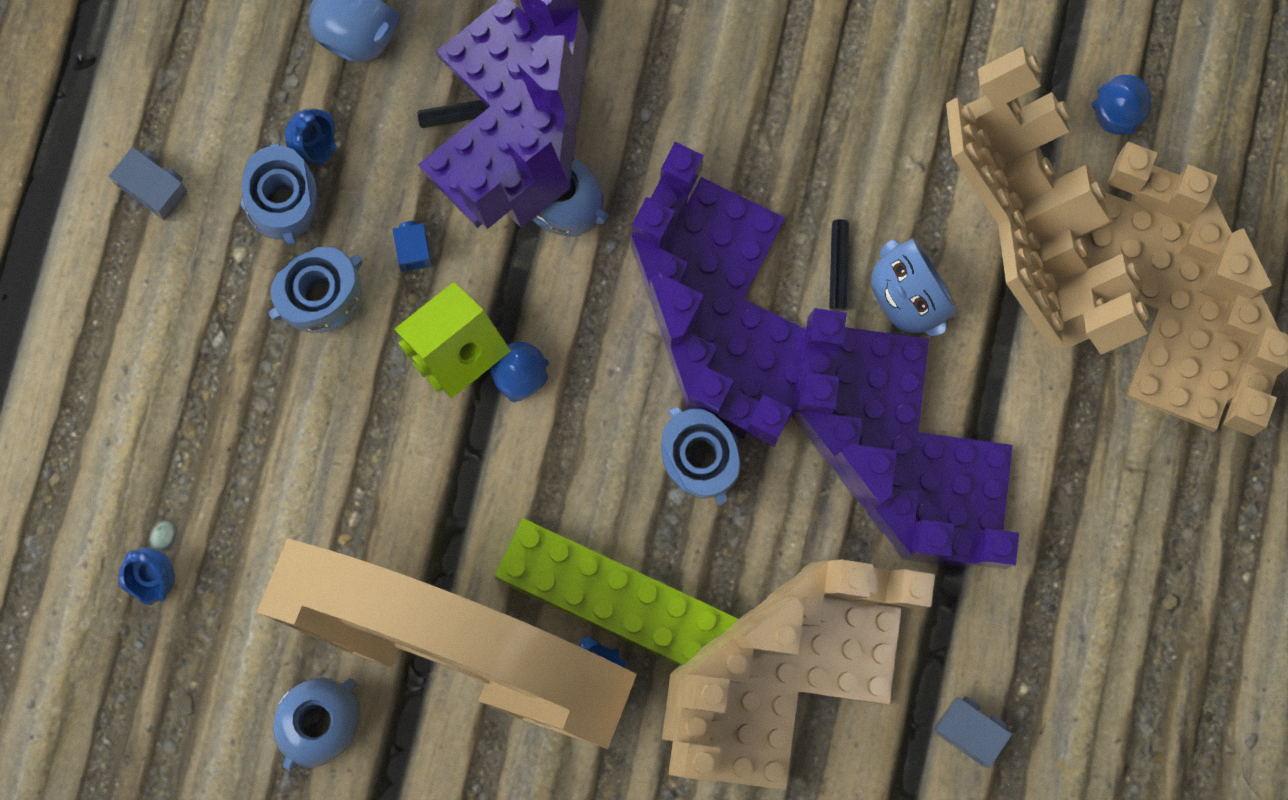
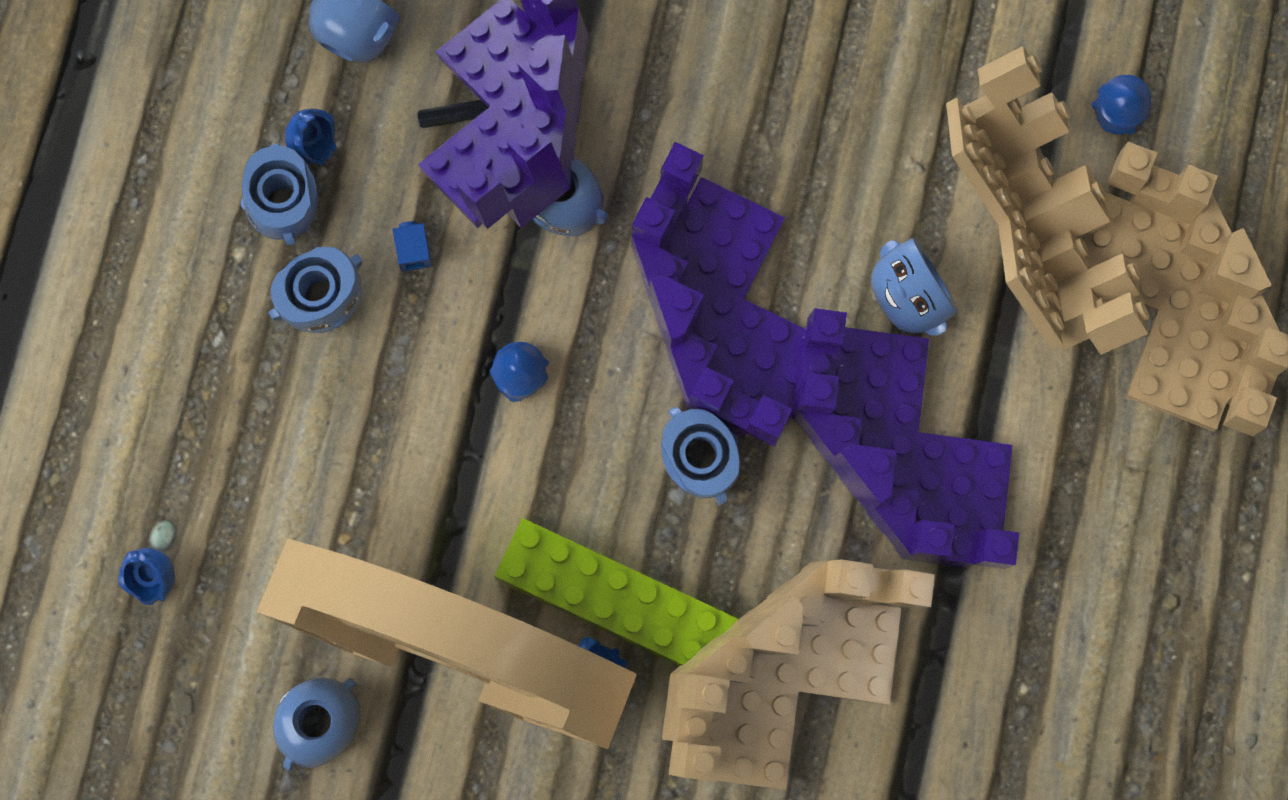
(148, 183): sand blue brick -> none
(451, 341): lime brick -> none
(839, 265): black axle -> none
(972, 731): sand blue brick -> none

